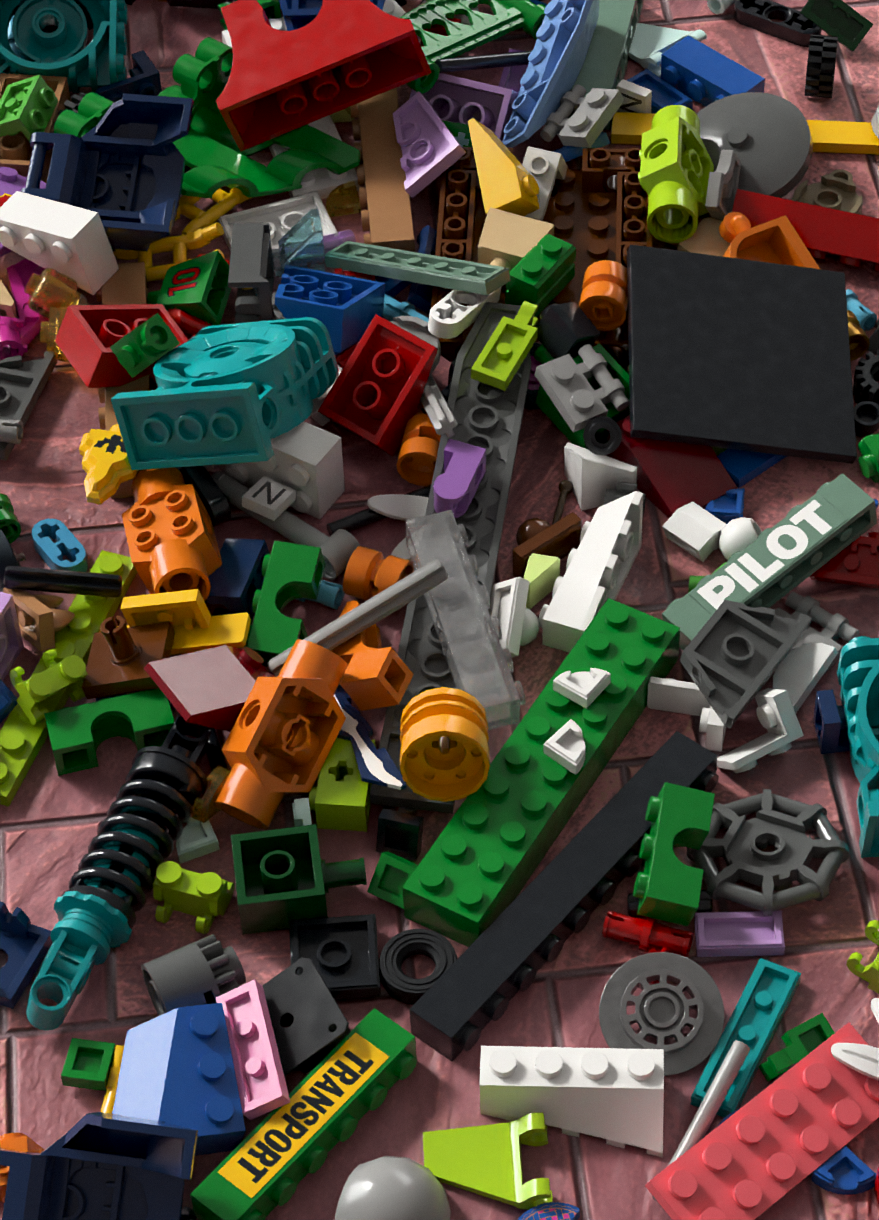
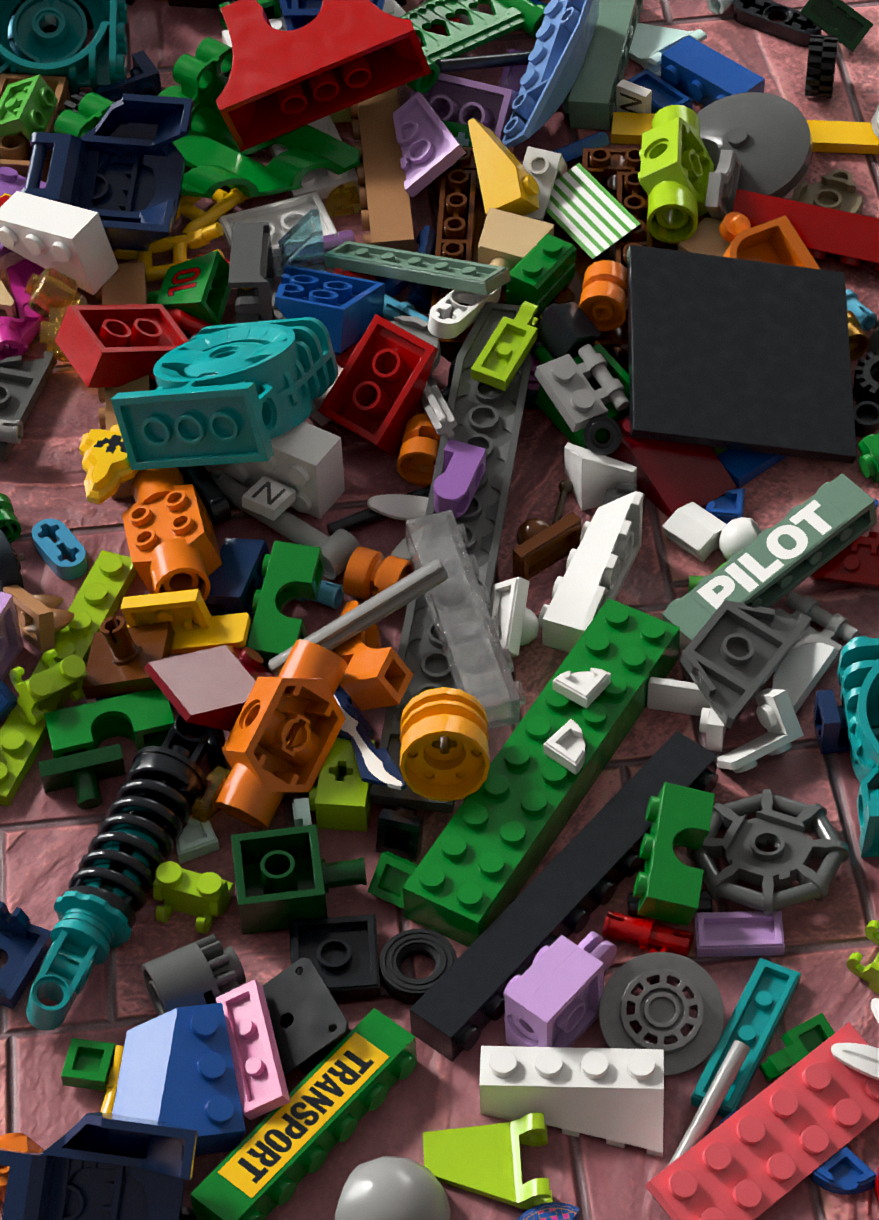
(62, 581): black axle -> none
(83, 773): none -> dark green tile
(144, 345): green brick -> none
(542, 574): yellowish green slope -> none
(557, 993): none -> lavender brick
(588, 118): light grey plate -> none
(588, 211): none -> sticker

